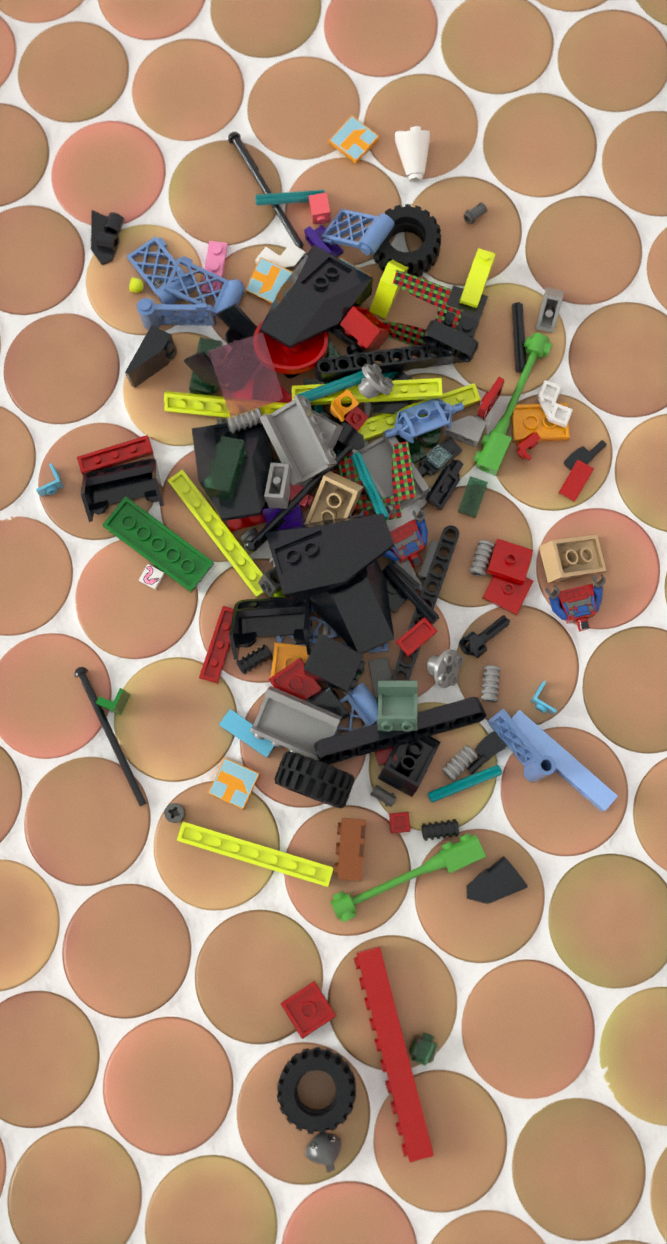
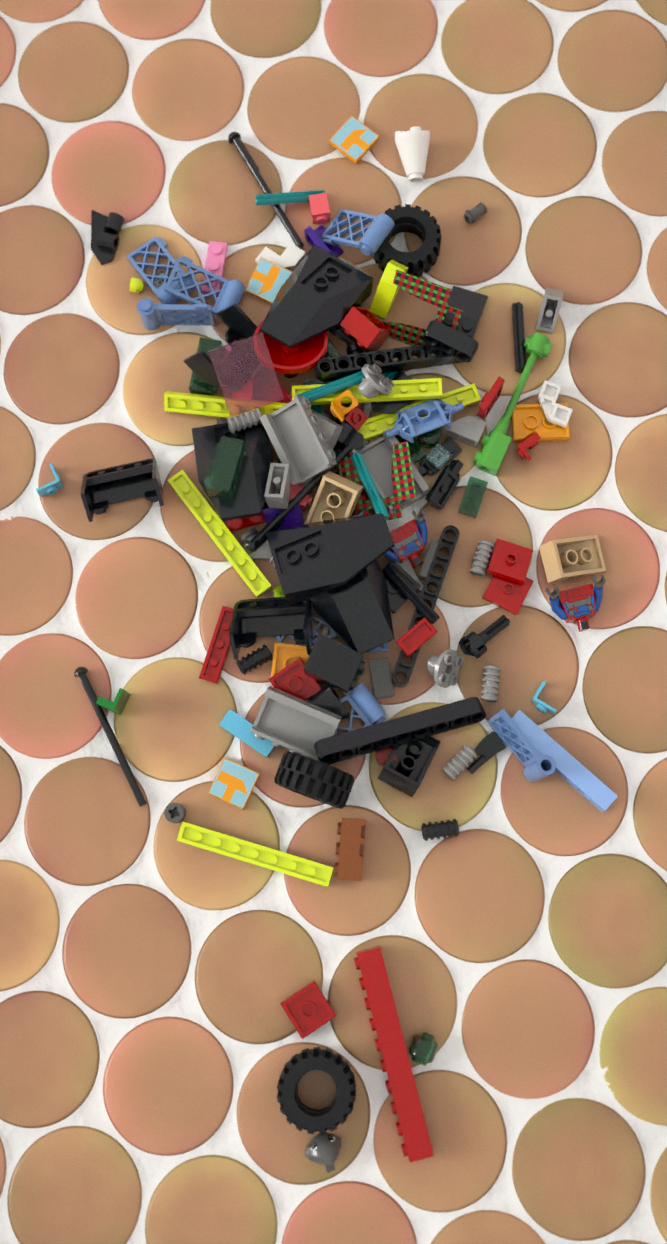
(115, 455): red tile -> none
(151, 356): black slope -> none
(151, 577): white tile -> none
(158, 544): green plate -> none
(268, 585): dark grey brick -> none
(383, 796): dark grey pin -> none
(397, 706): sand green panel -> none
(399, 822): red tile -> none
(451, 856): bright green bar -> none
(464, 783): teal axle -> none
(477, 278): neon yellow slope -> none
(495, 883): black panel -> none
(576, 480): red tile -> none
(583, 455): black piece -> none

